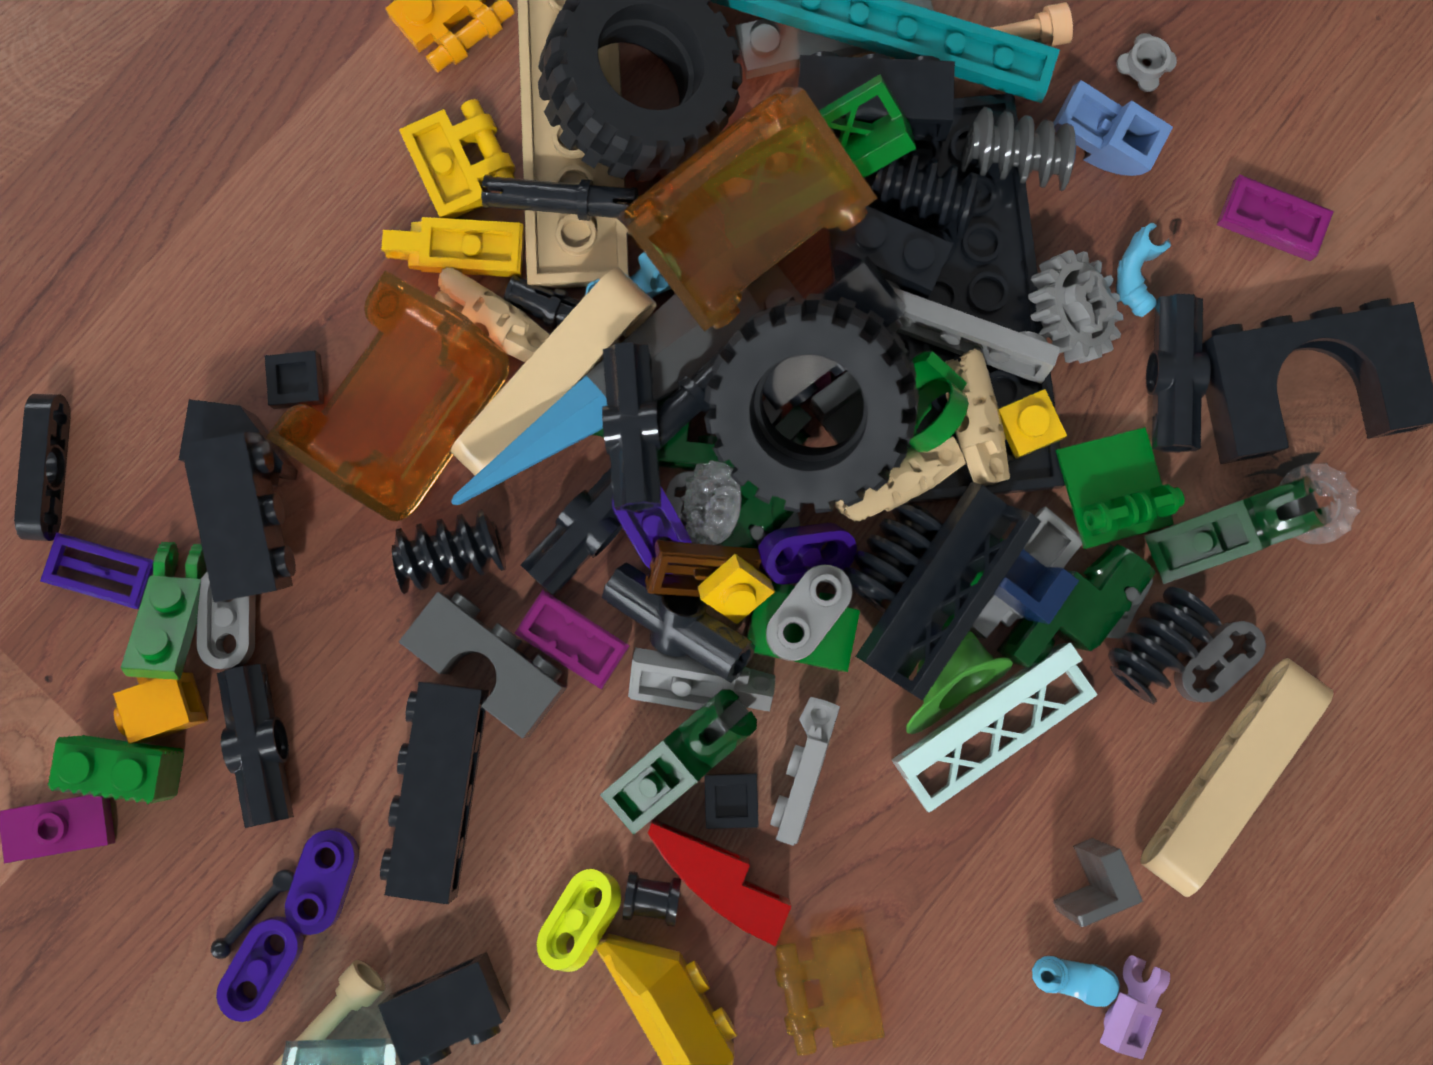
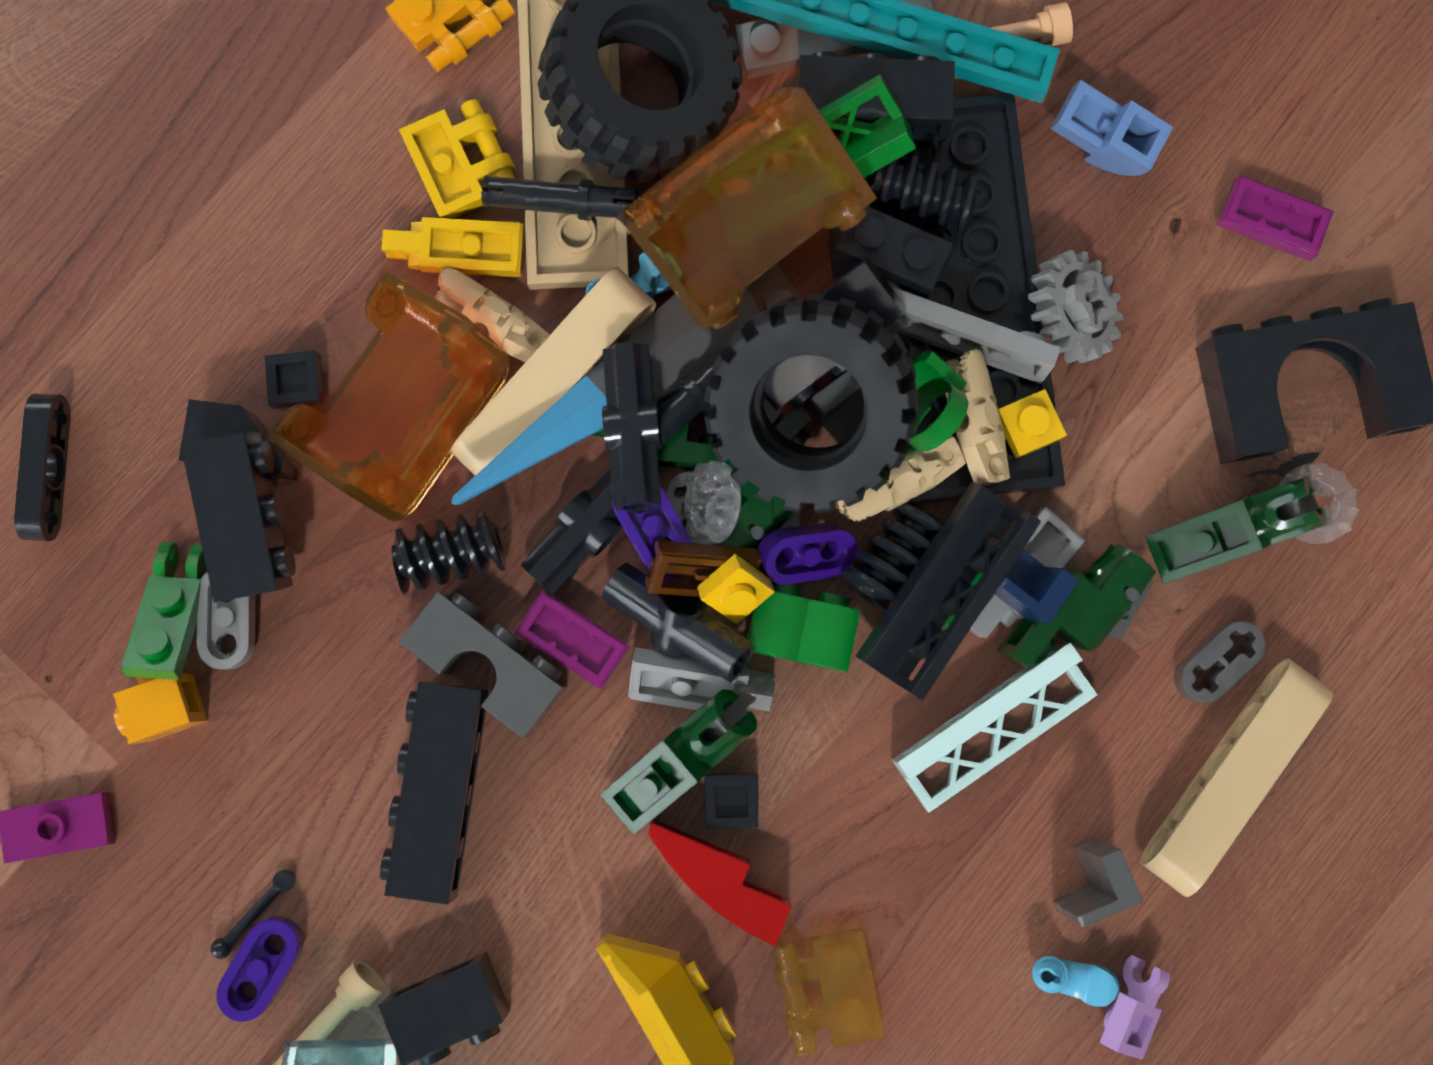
(57, 558): dark purple tile -> none
(115, 769): green brick -> none
(255, 745): black piece -> none
(320, 882): dark purple plate -> none
(540, 301): black pin -> none
(578, 917): neon yellow plate -> none
(651, 898): black bush -> none
(805, 765): light grey hinge -> none
(808, 612): light grey plate -> none
(964, 675): bright green piece -> none
(1021, 147): dark grey piece -> none
(1117, 488): green hinge -> none
(1130, 281): medium azure piece -> none
(1156, 52): light grey plate -> none
(1160, 642): black piece -> none
(1177, 373): black piece -> none

